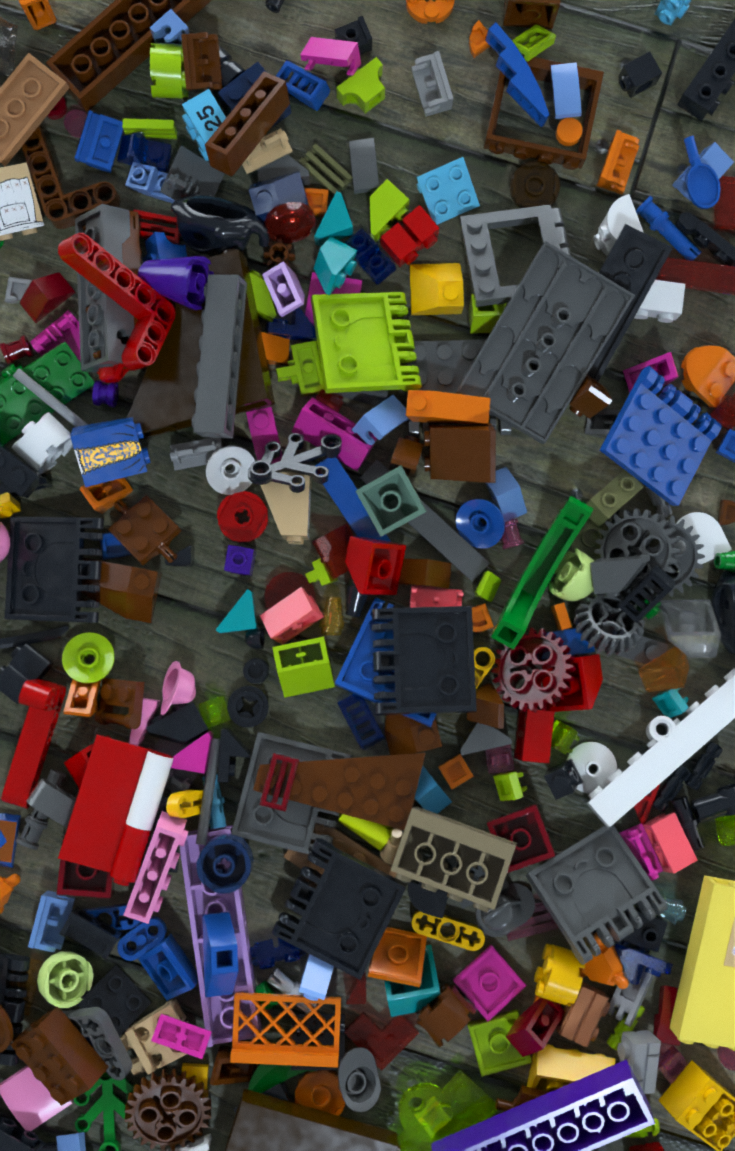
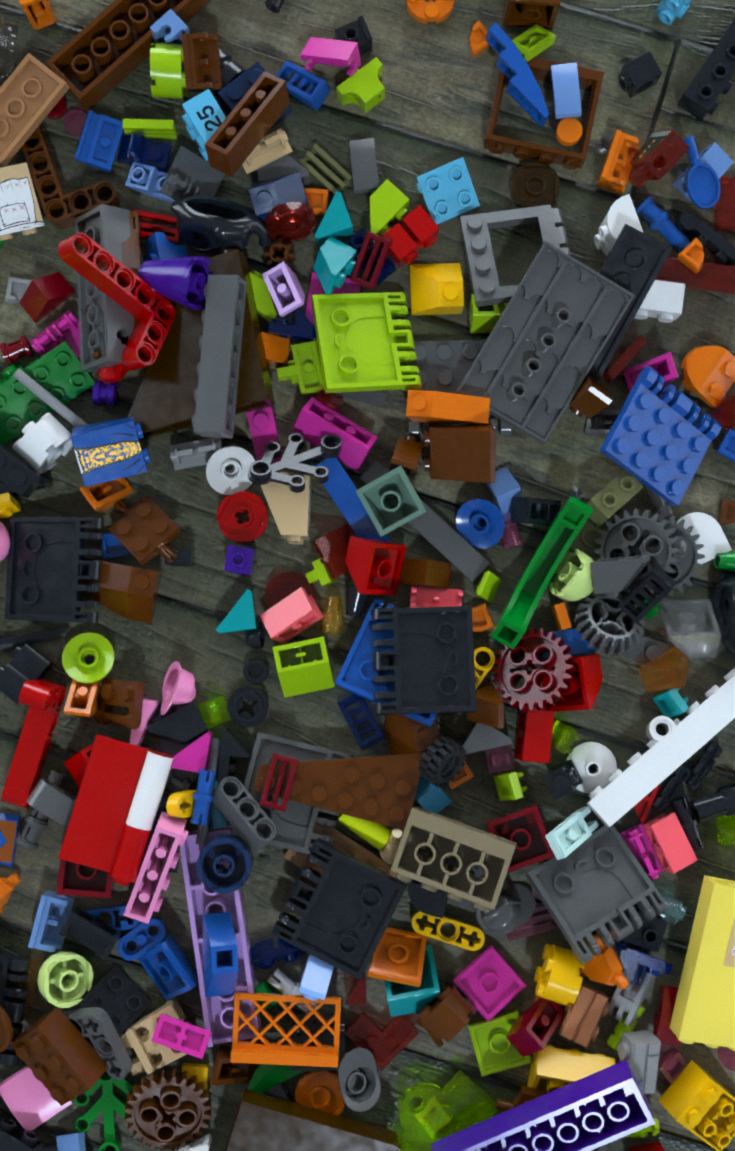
(203, 797): none -> blue pin
(245, 826): none -> dark grey beam
(381, 420): medium blue hinge -> none
(387, 244): none -> dark red tile
(432, 84): light grey hinge -> none
(442, 761): none -> black tyre
(534, 510): none -> black slope
(571, 833): none -> light aqua hinge
(624, 359): none -> clear red tile
(657, 157): none -> clear red torso
(693, 256): none -> orange tile

